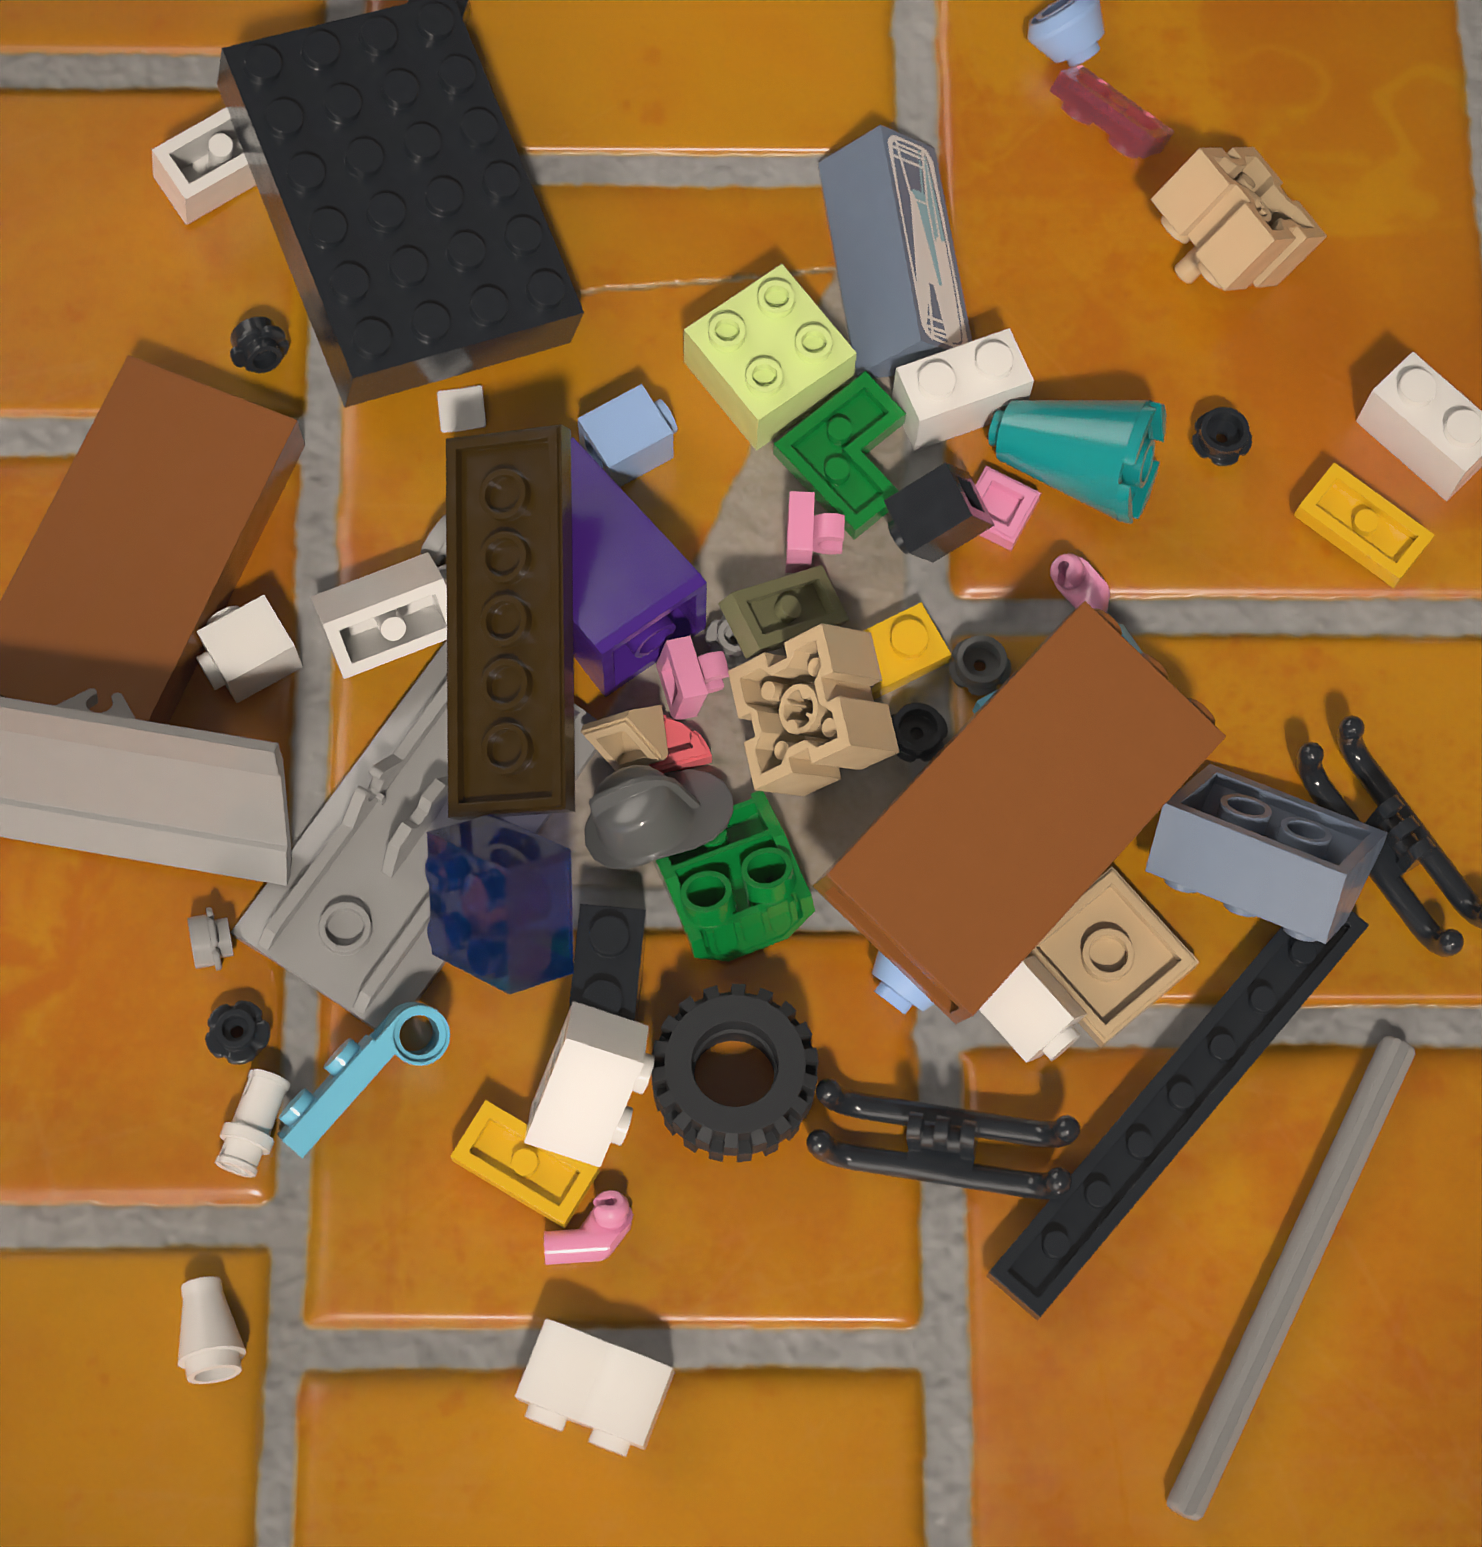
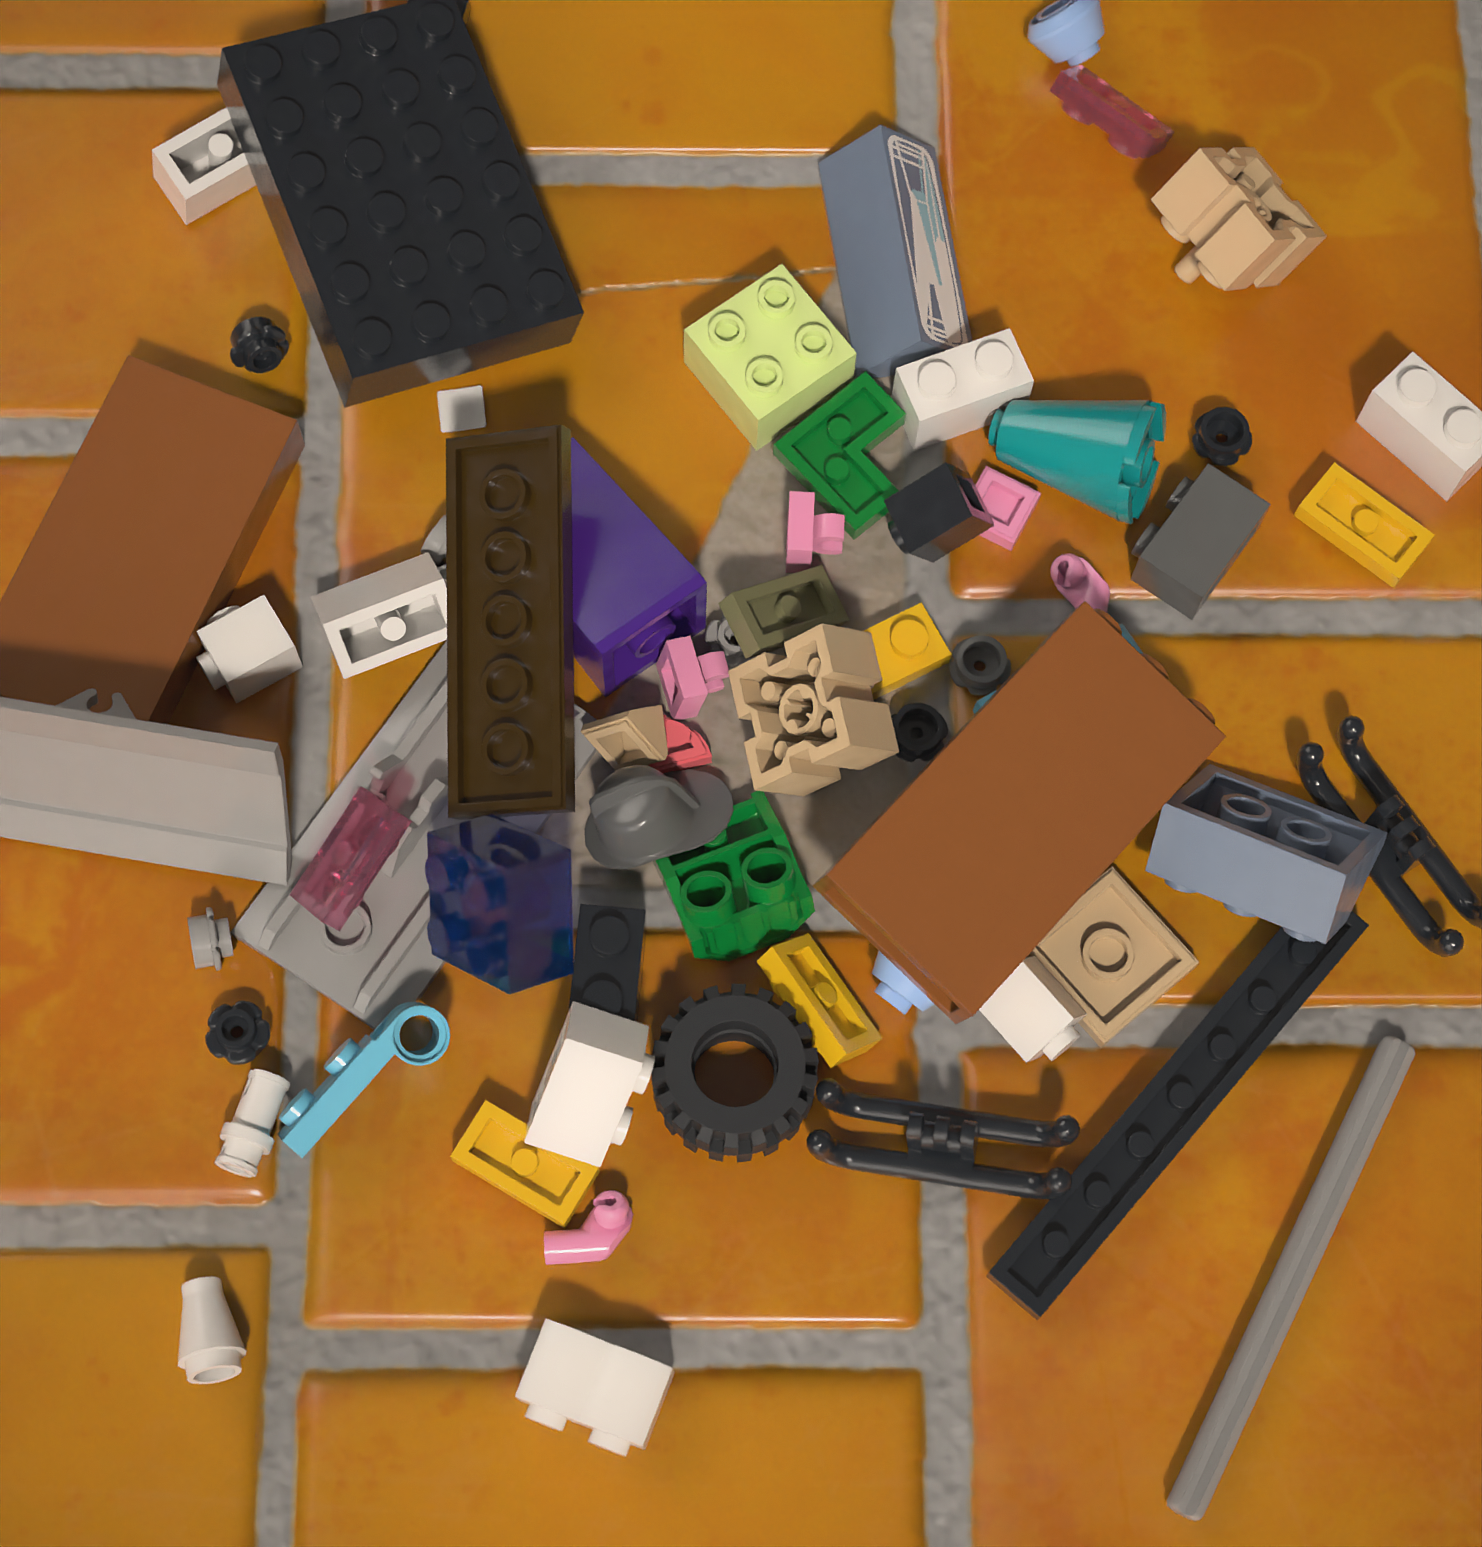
(350, 858): none -> clear pink plate
(628, 435): light blue brick -> none
(813, 987): none -> yellow plate
(1198, 540): none -> dark grey brick

